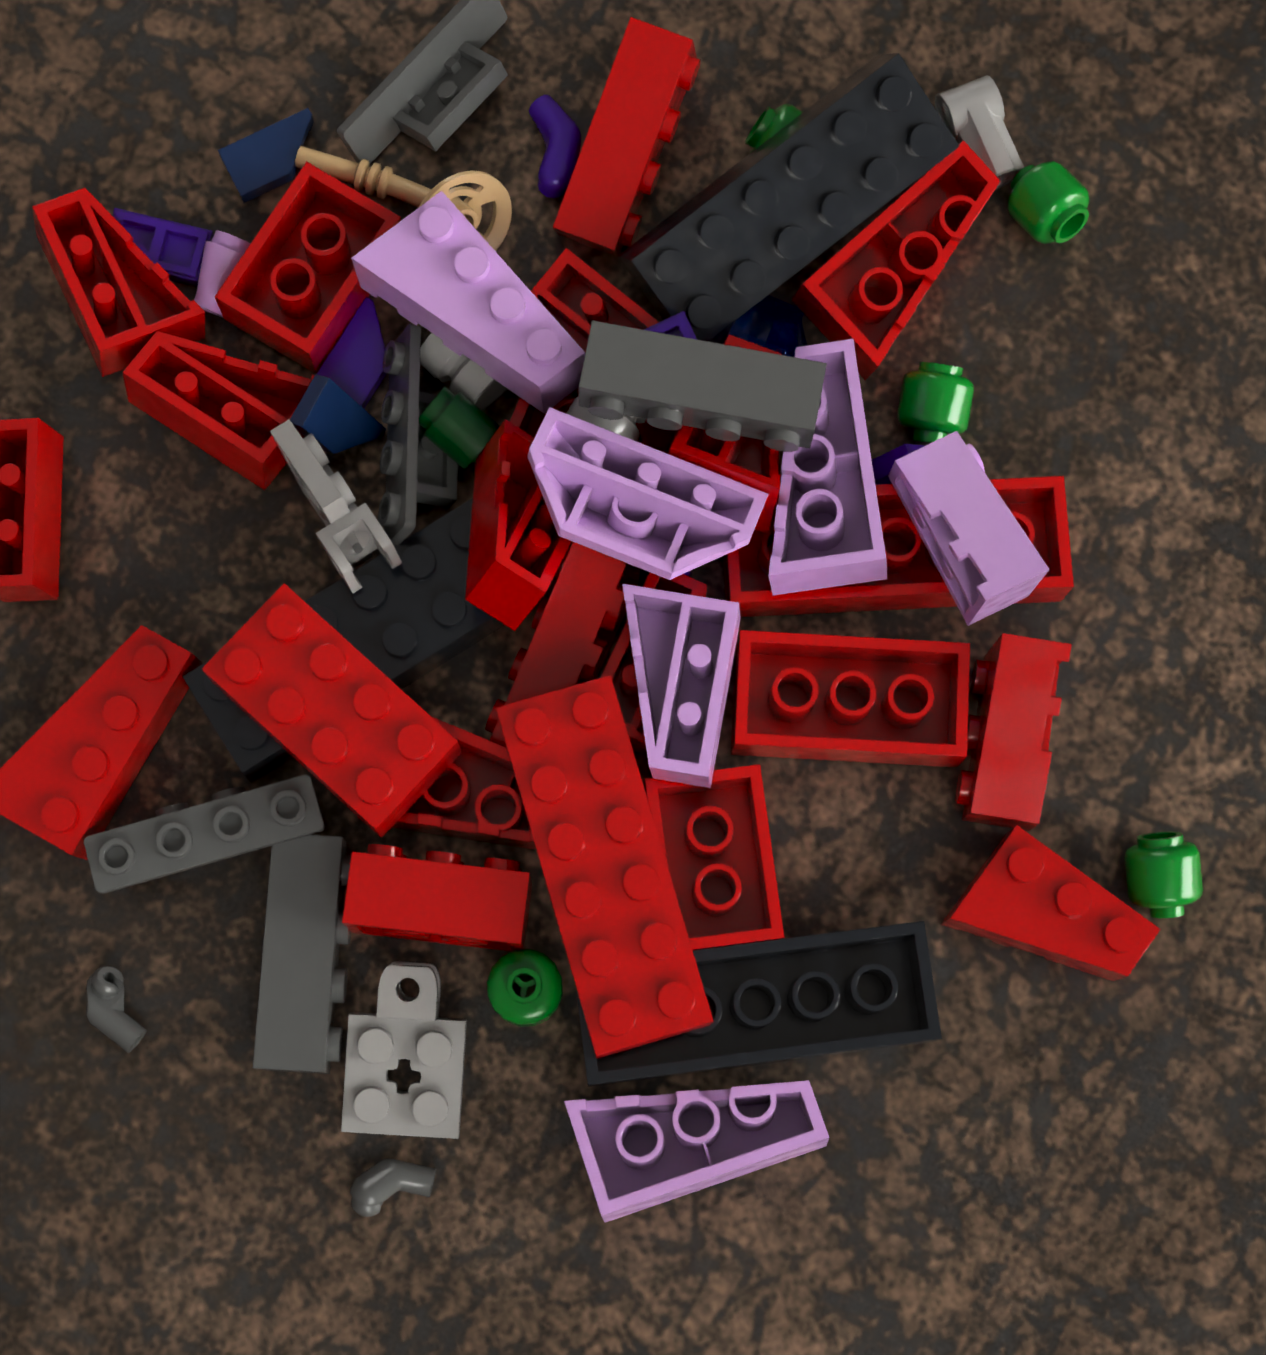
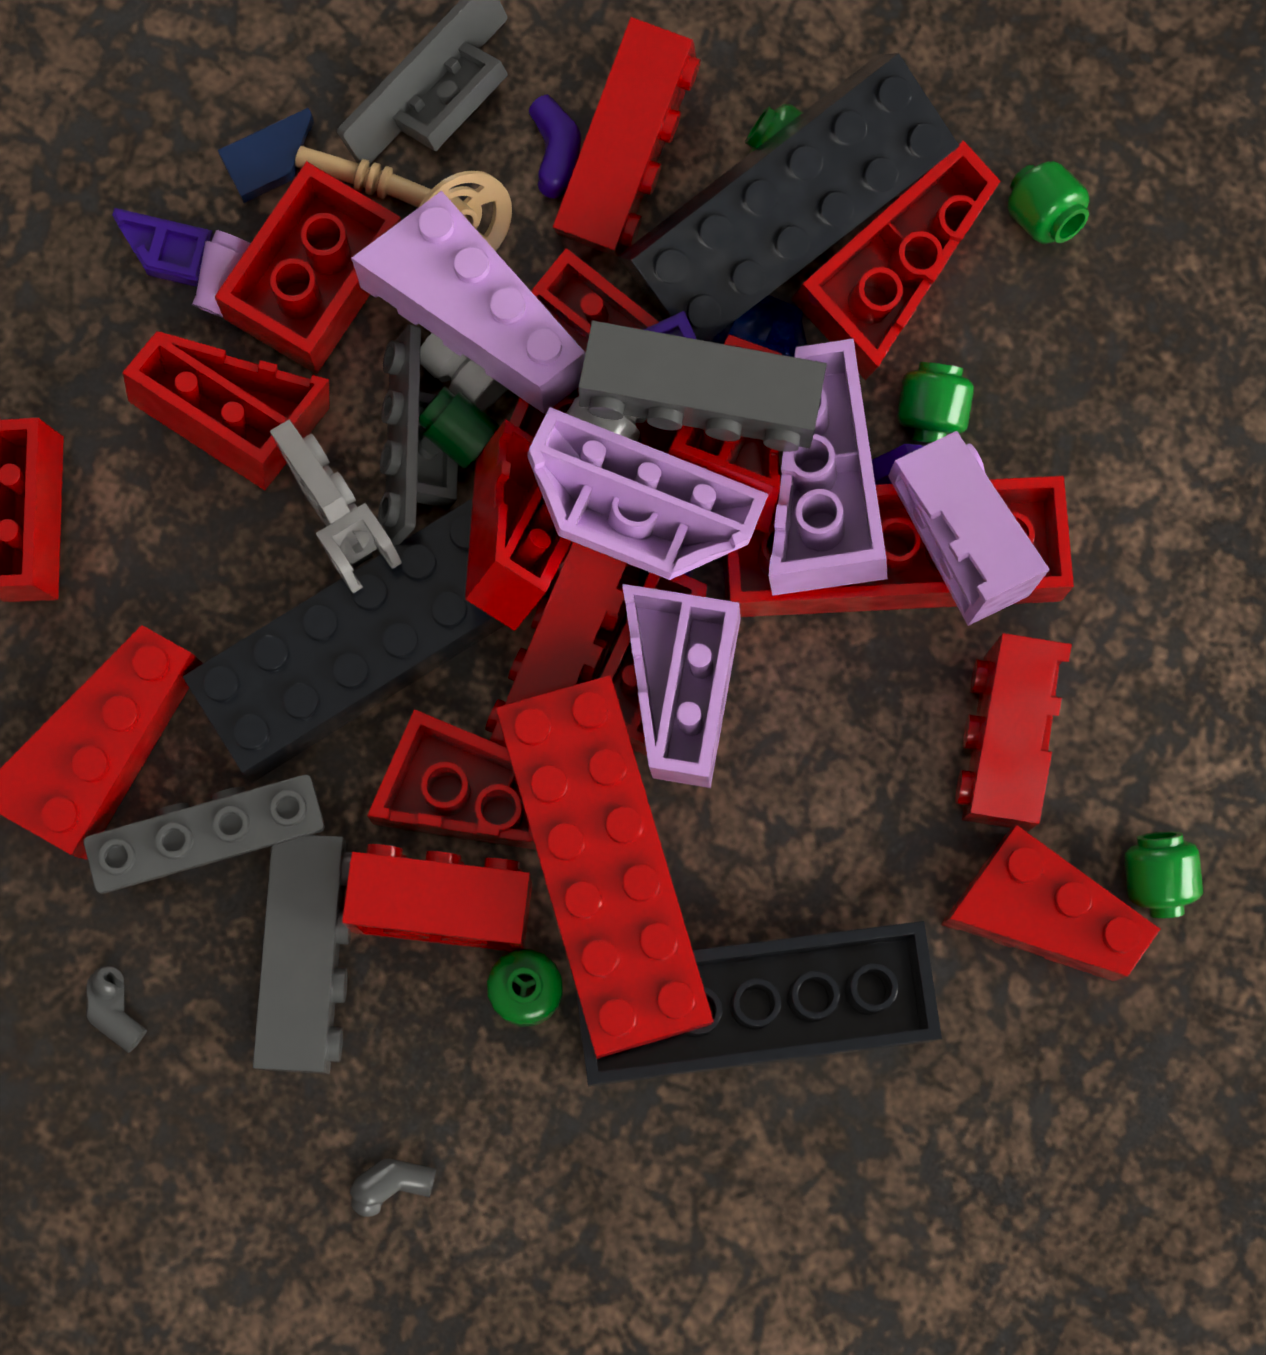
(110, 281): red wedge -> none
(332, 710): red brick -> none
(334, 417): dark blue tile -> none
(358, 356): dark purple tile -> none
(411, 1031): light grey plate -> none
(688, 1140): lavender wedge -> none
(719, 856): red brick -> none
(850, 698): red brick -> none
(976, 115): light grey piece -> none

